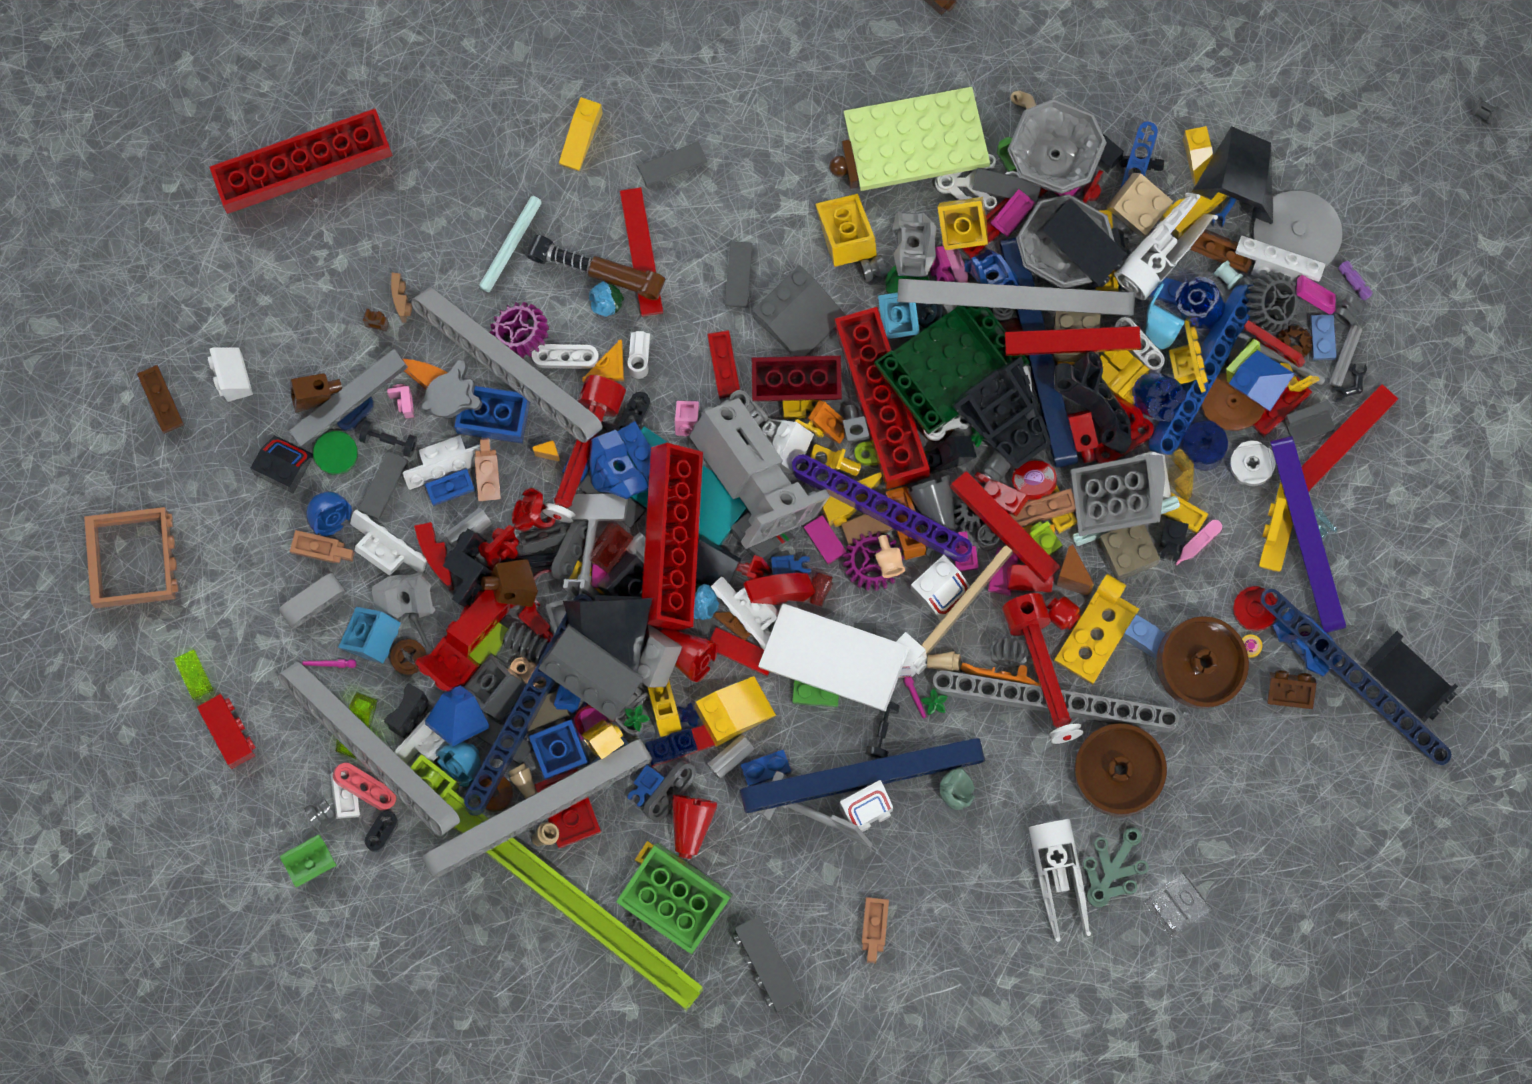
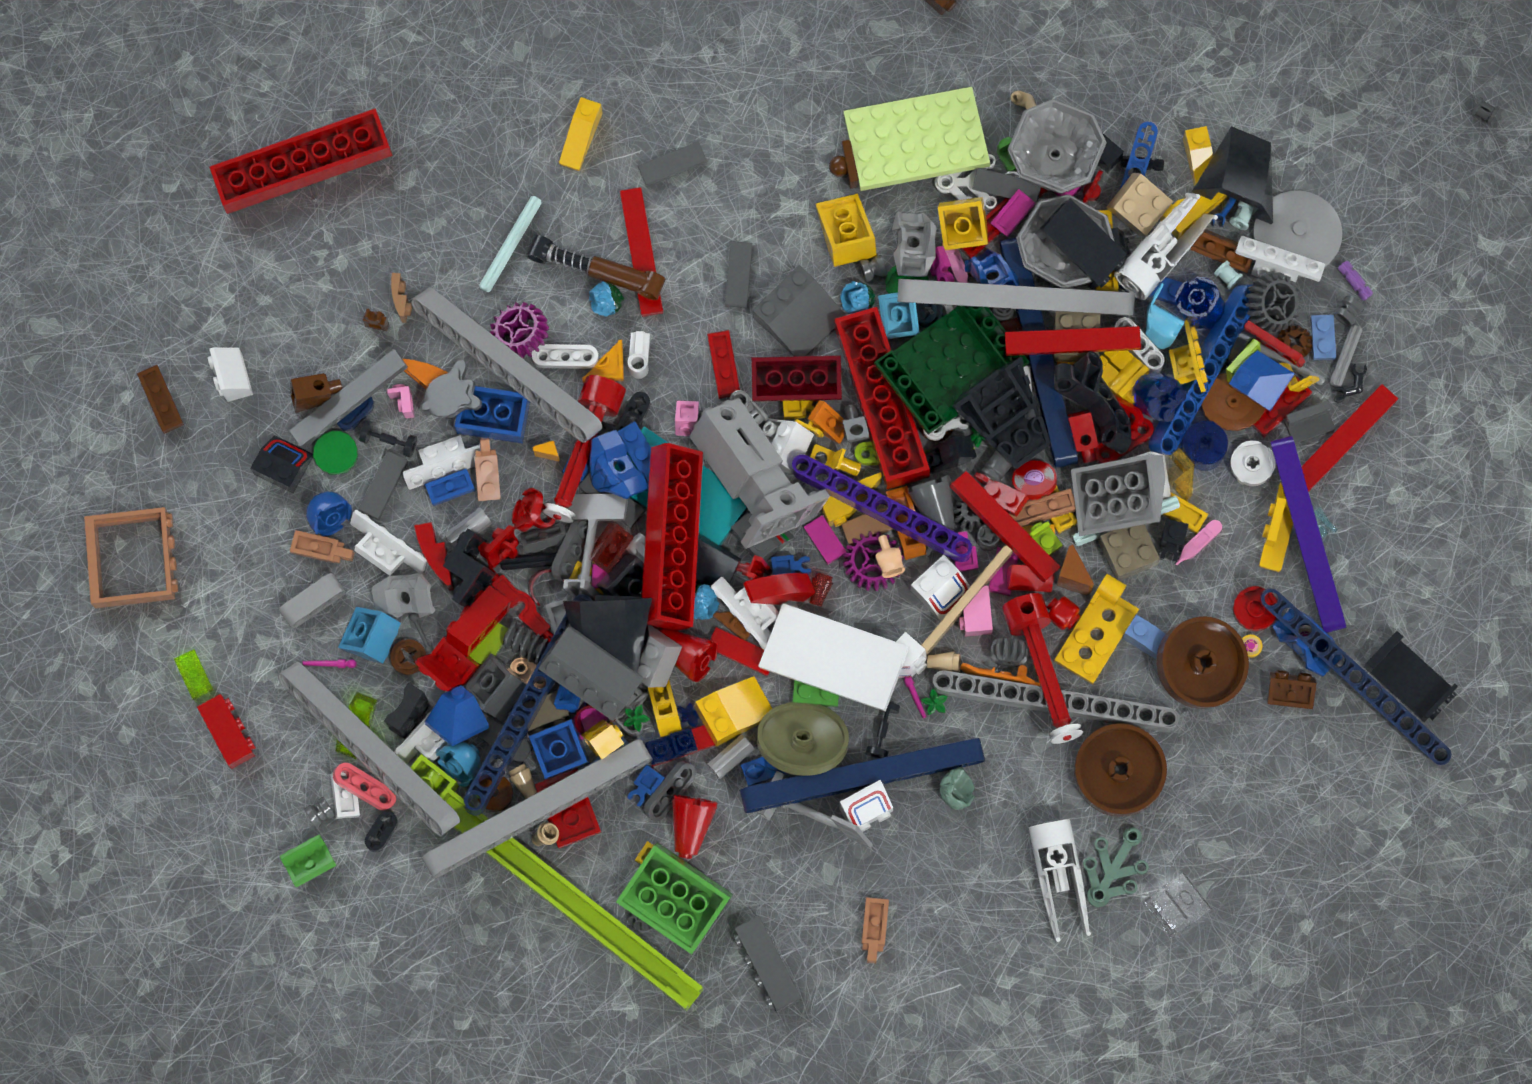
(512, 583): reddish brown torso -> none
(802, 738): none -> olive dish
(857, 297): none -> dark azure piece
(977, 615): none -> bright pink slope
(1242, 216): none -> light aqua bush
(1316, 294): dark pink tile -> none

